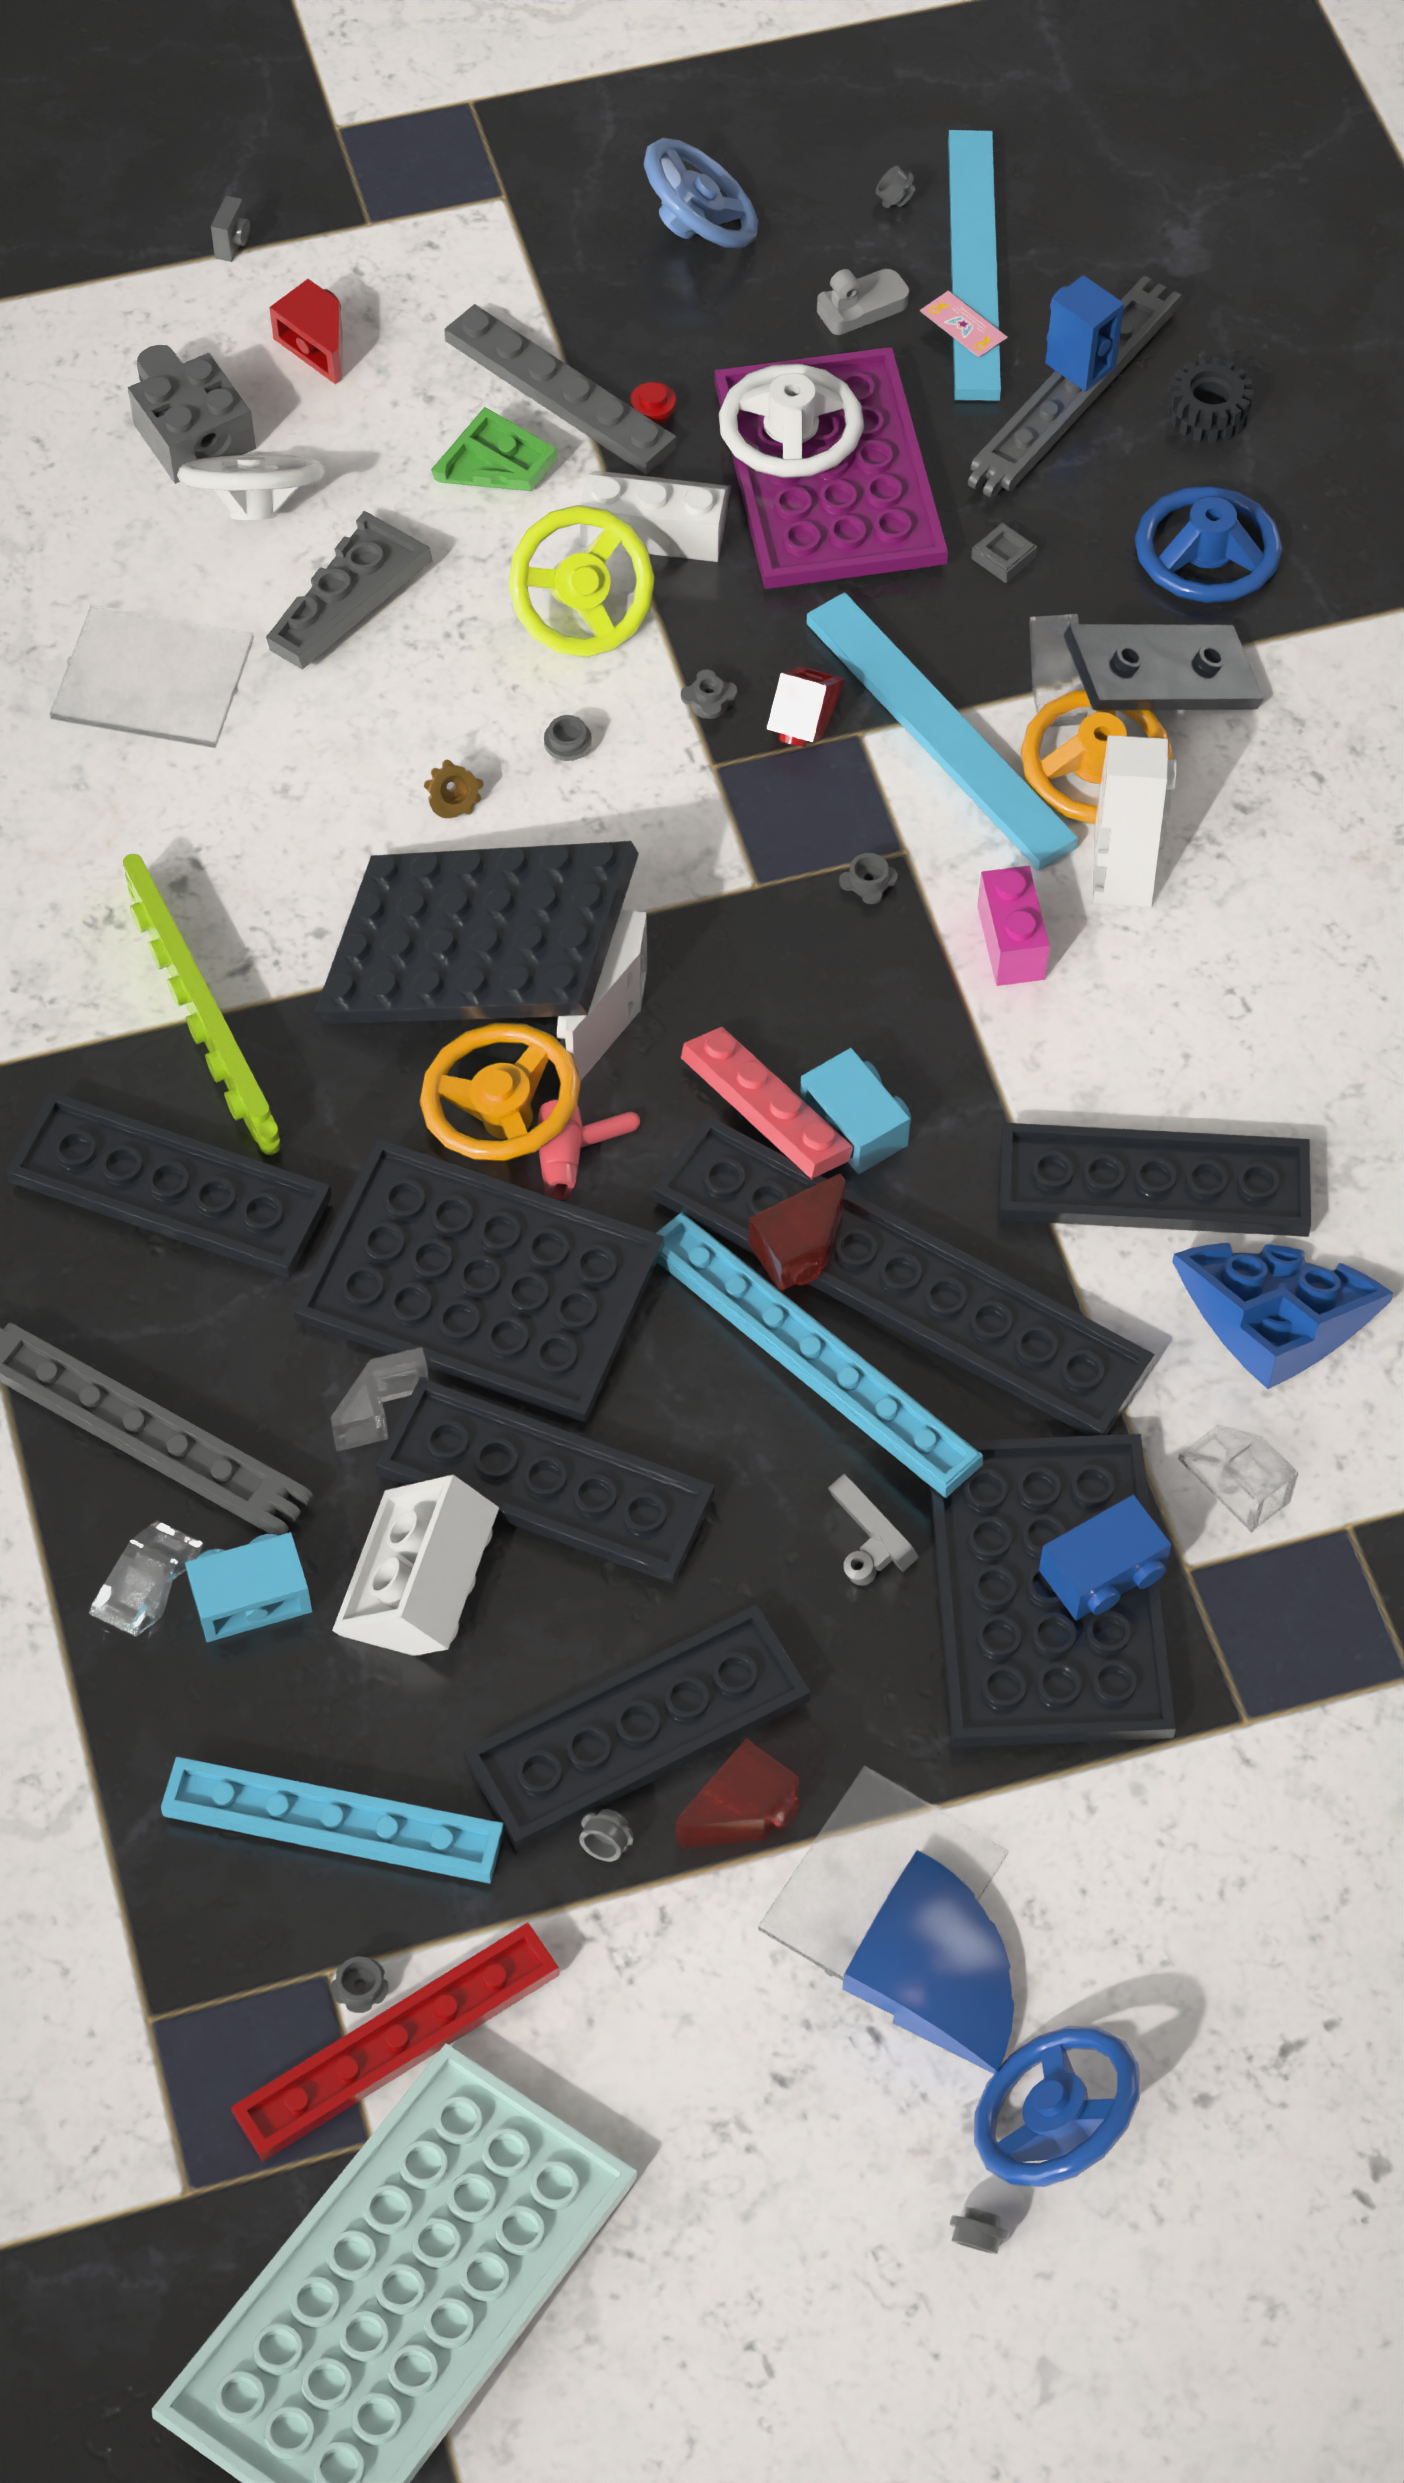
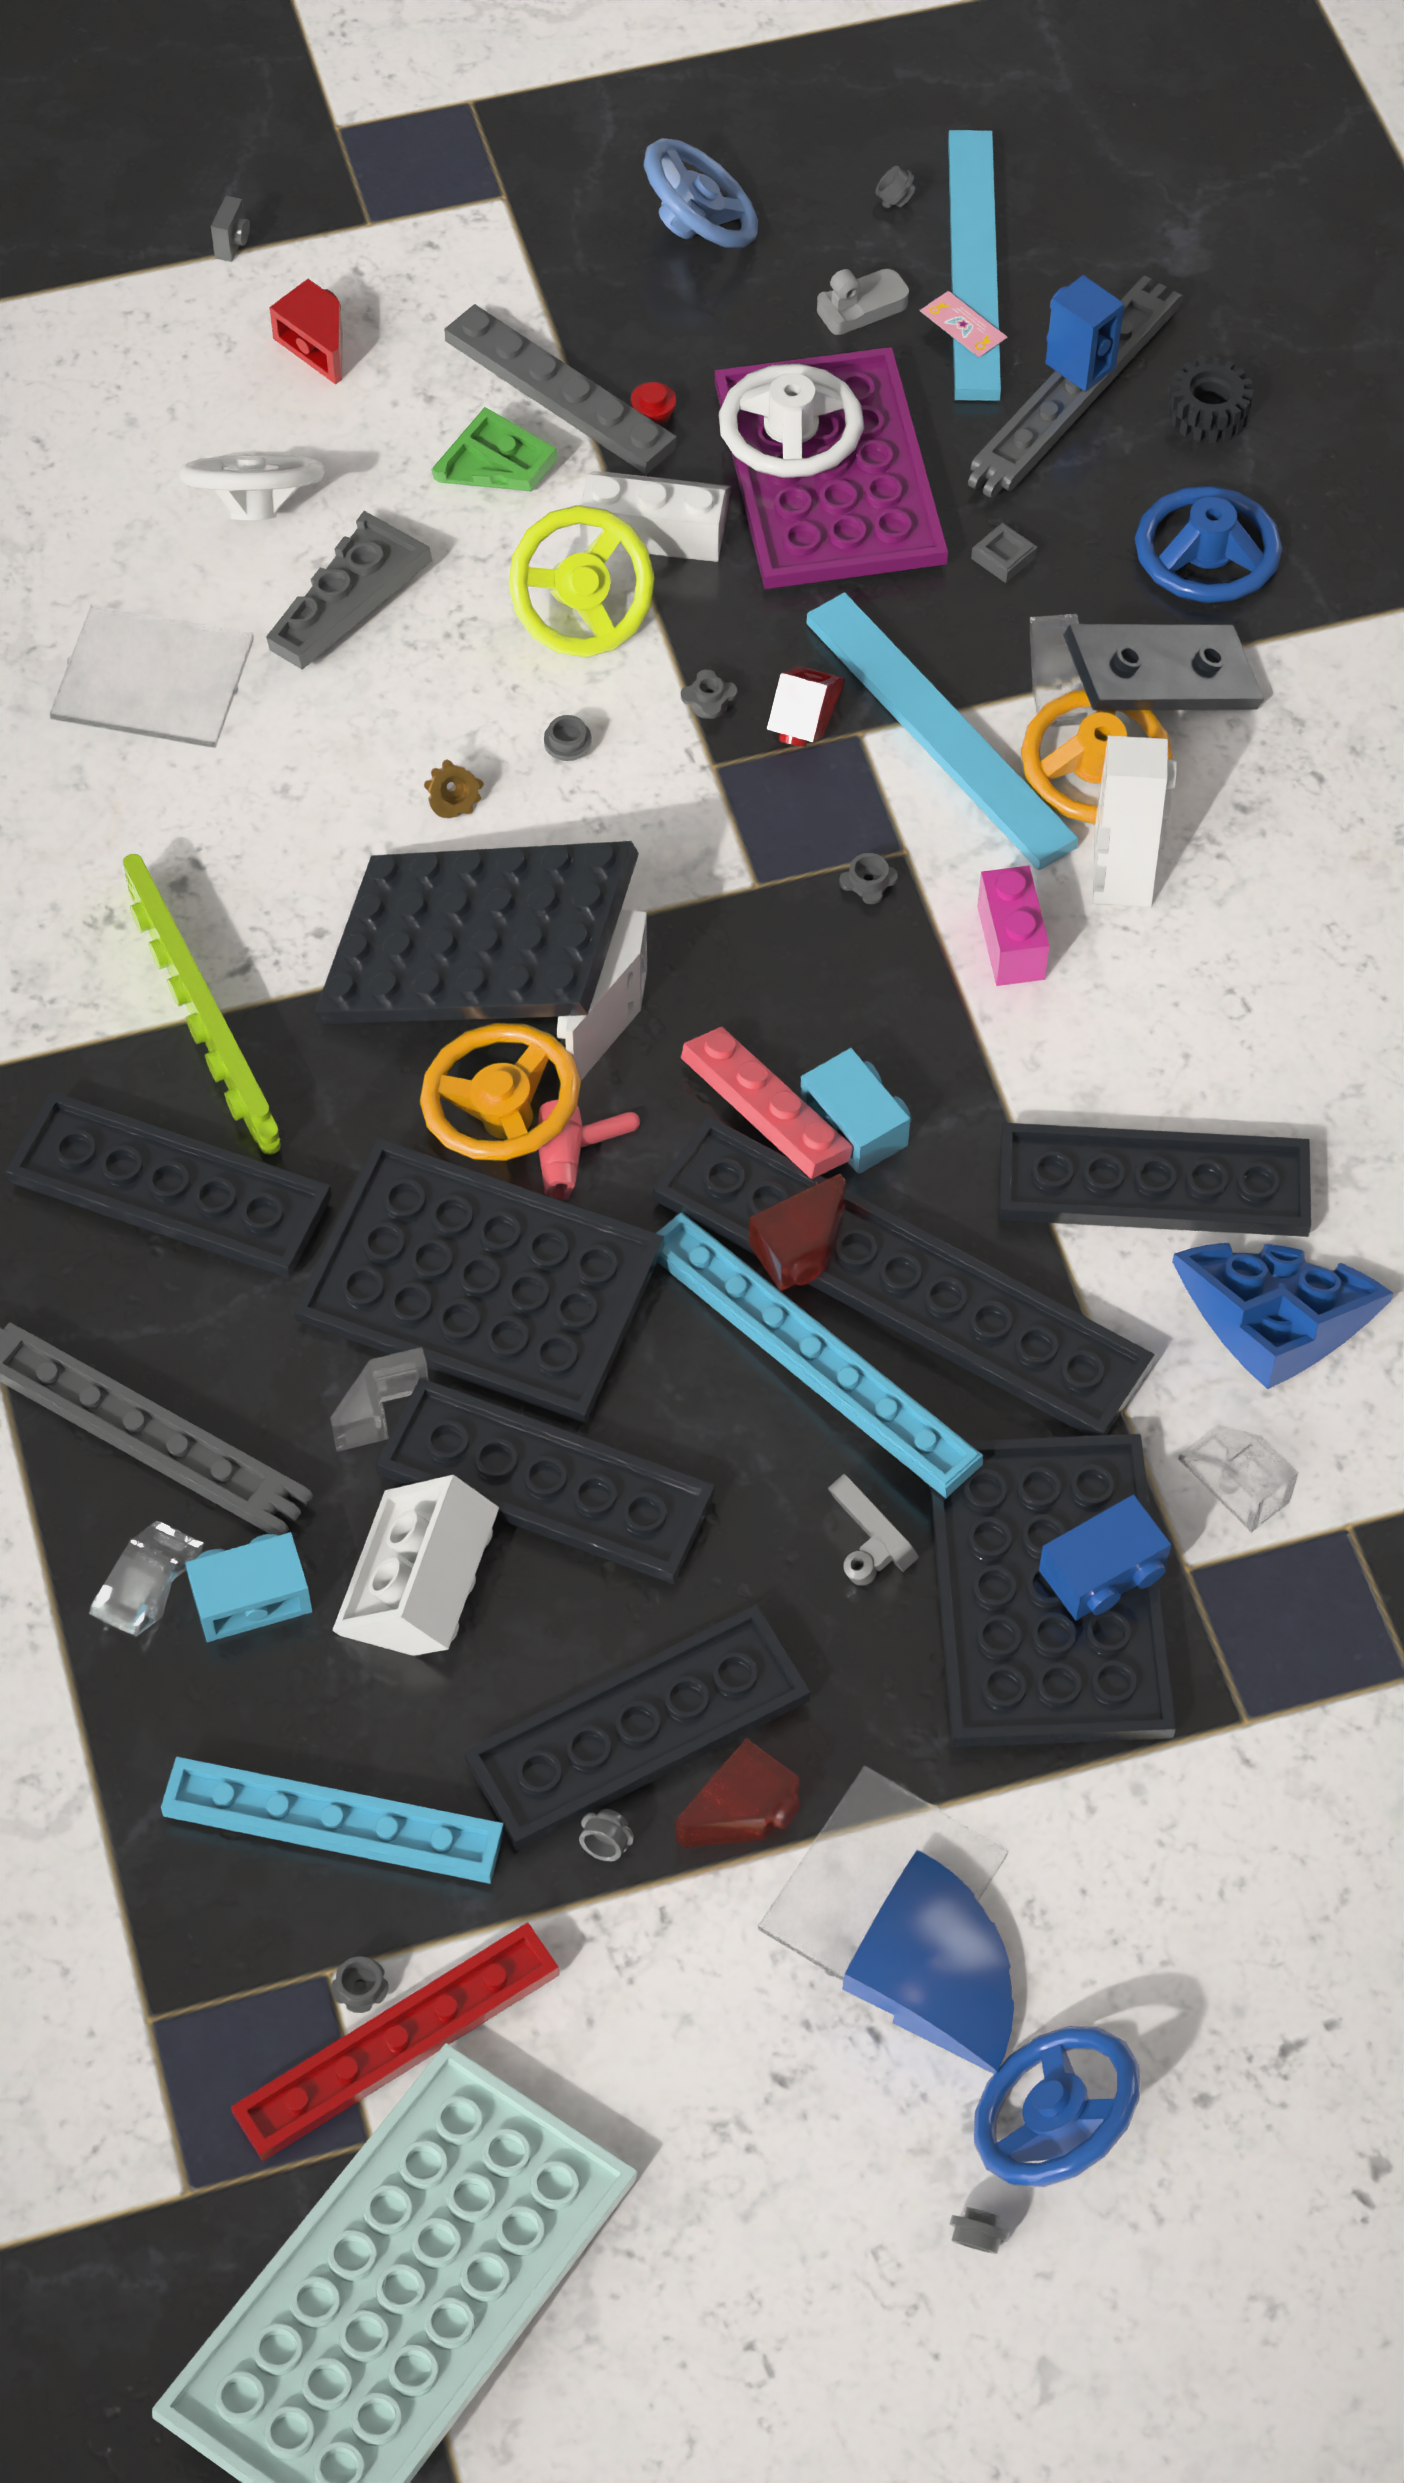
(188, 409): dark grey brick -> none

